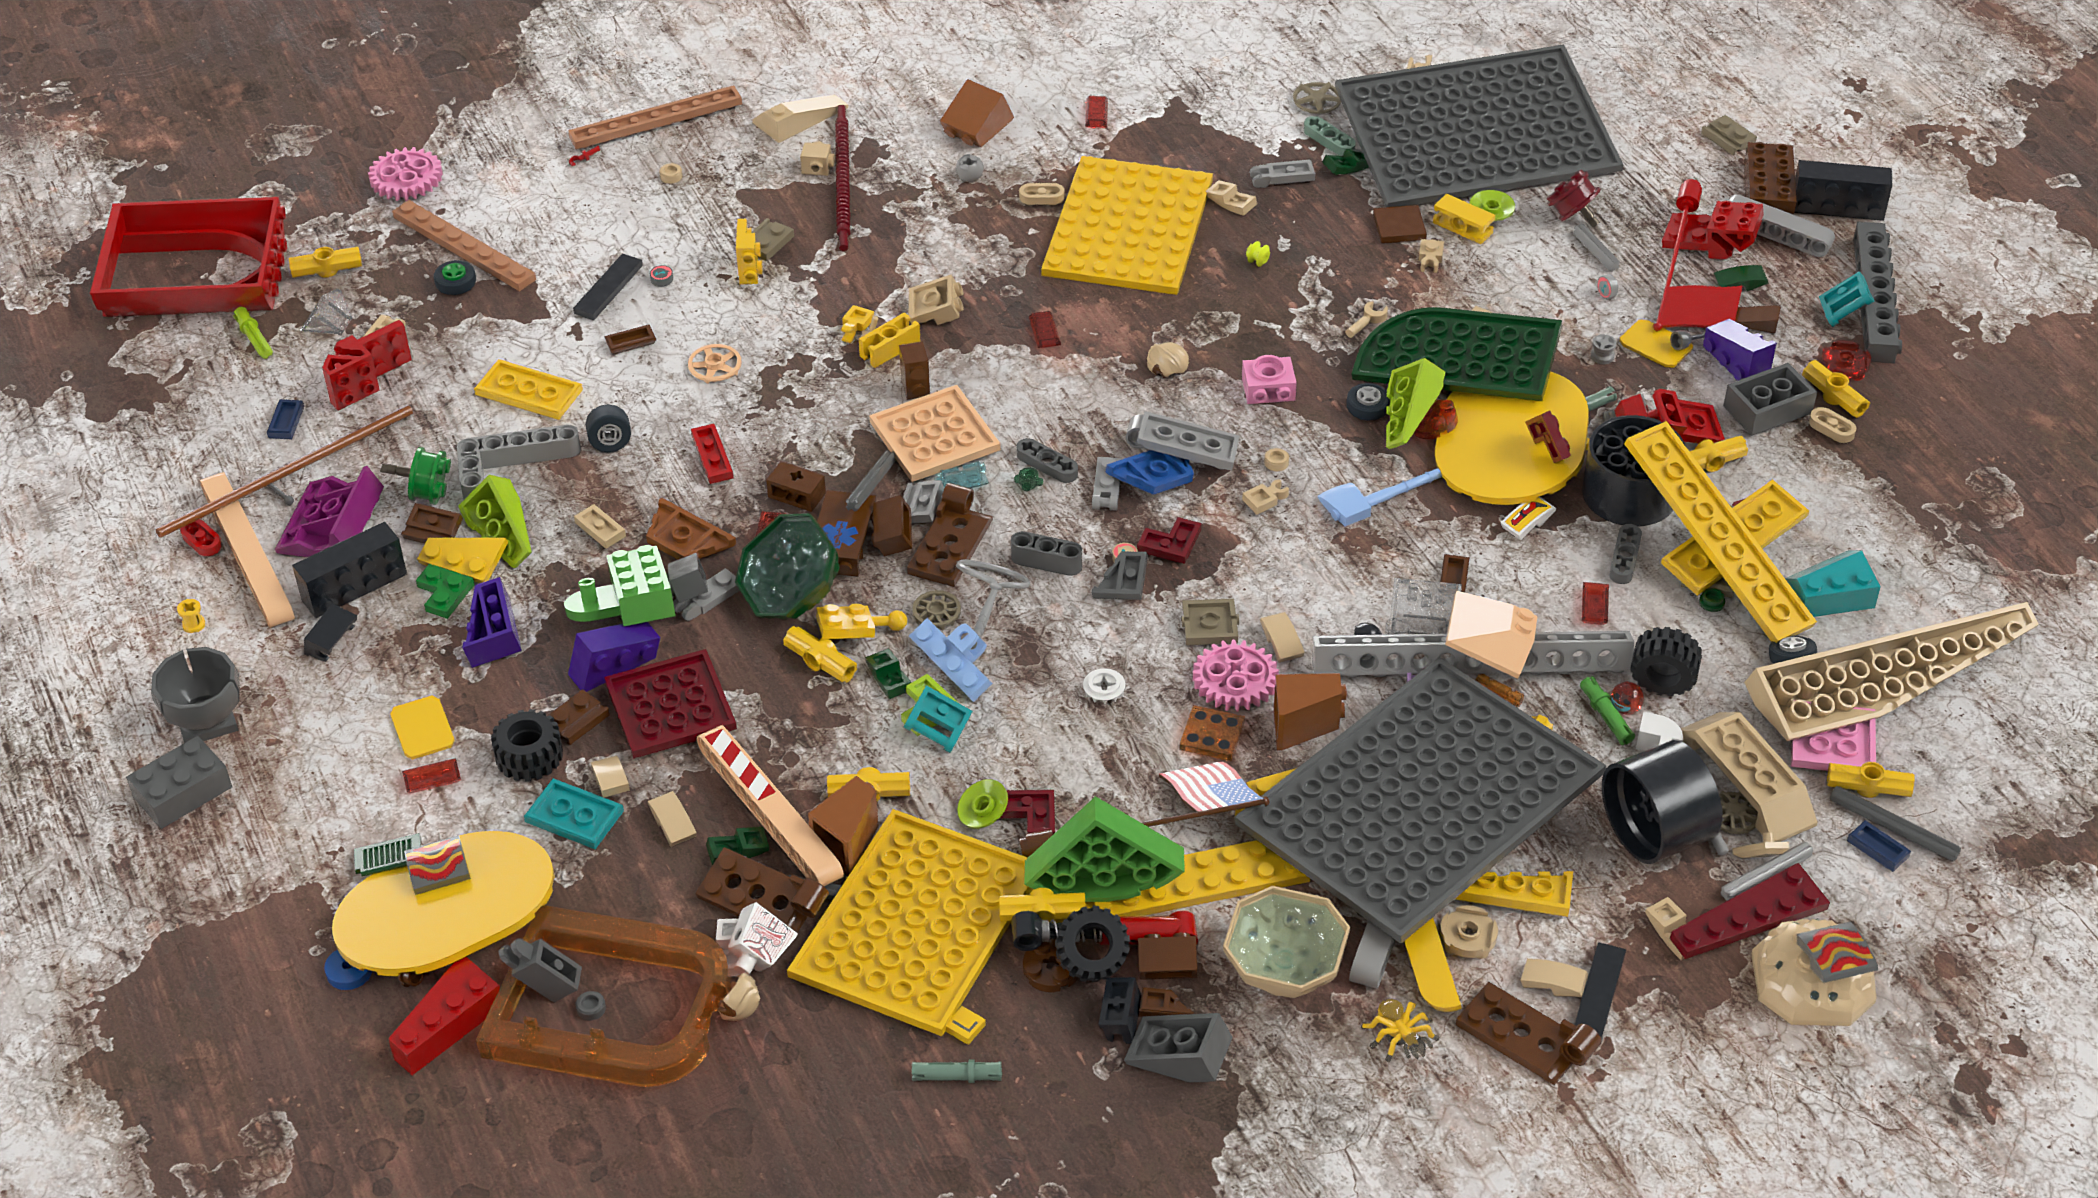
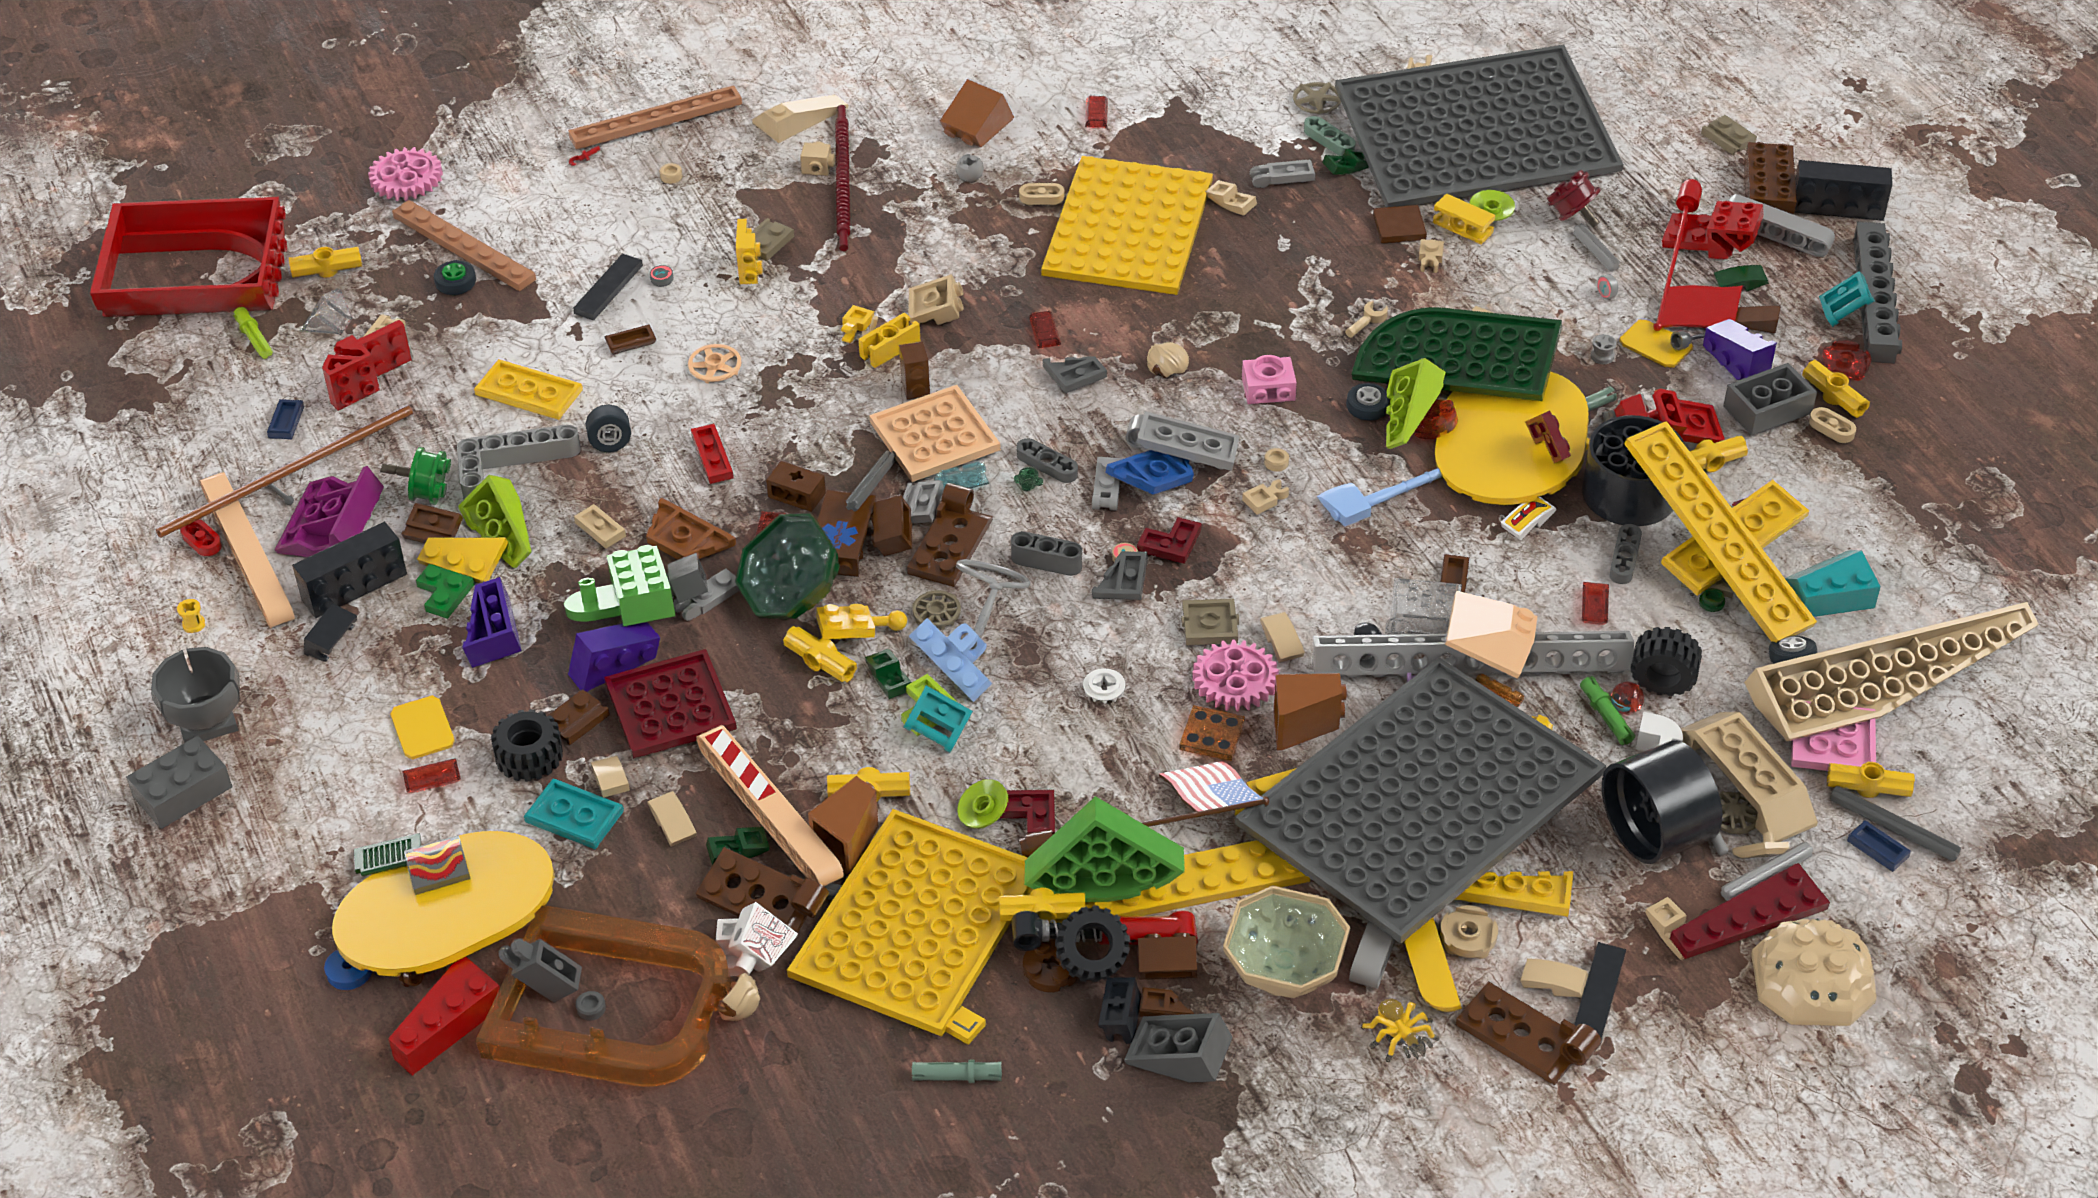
(1075, 372): none -> dark grey wing
(1255, 252): neon yellow wheel -> none
(1837, 952): slope -> none

